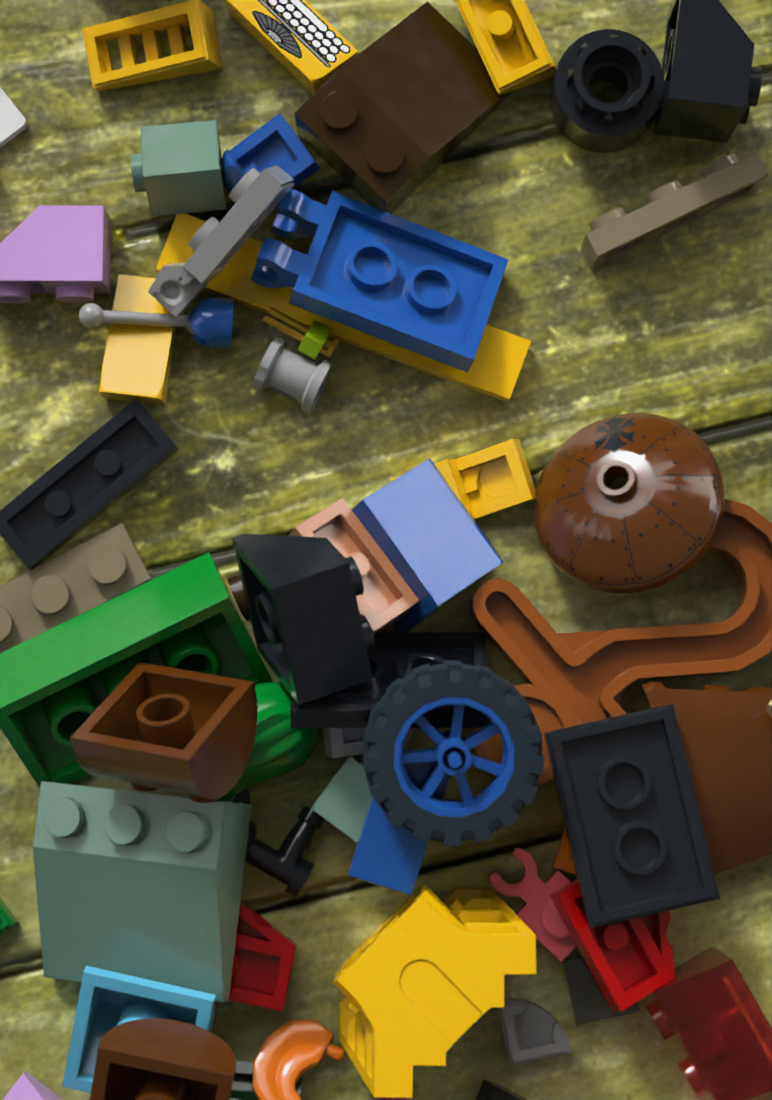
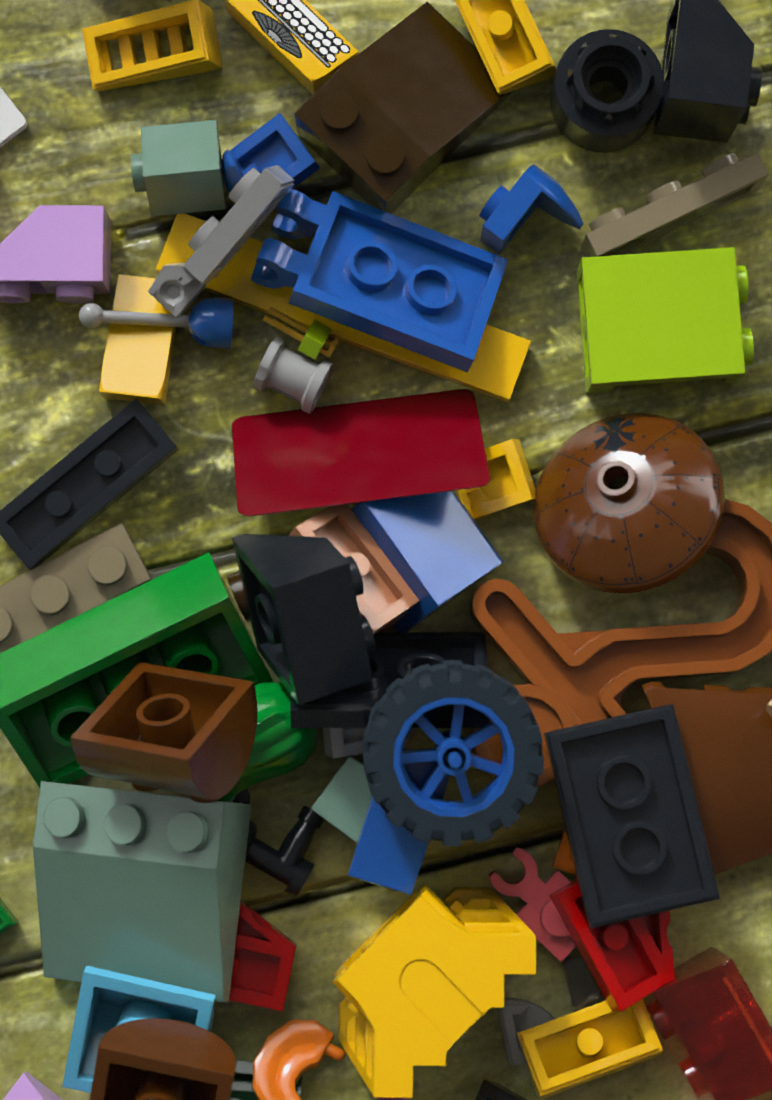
(358, 452): none -> dark red sticker
(509, 210): none -> blue plate
(587, 1046): none -> yellow slope
(663, 318): none -> lime panel

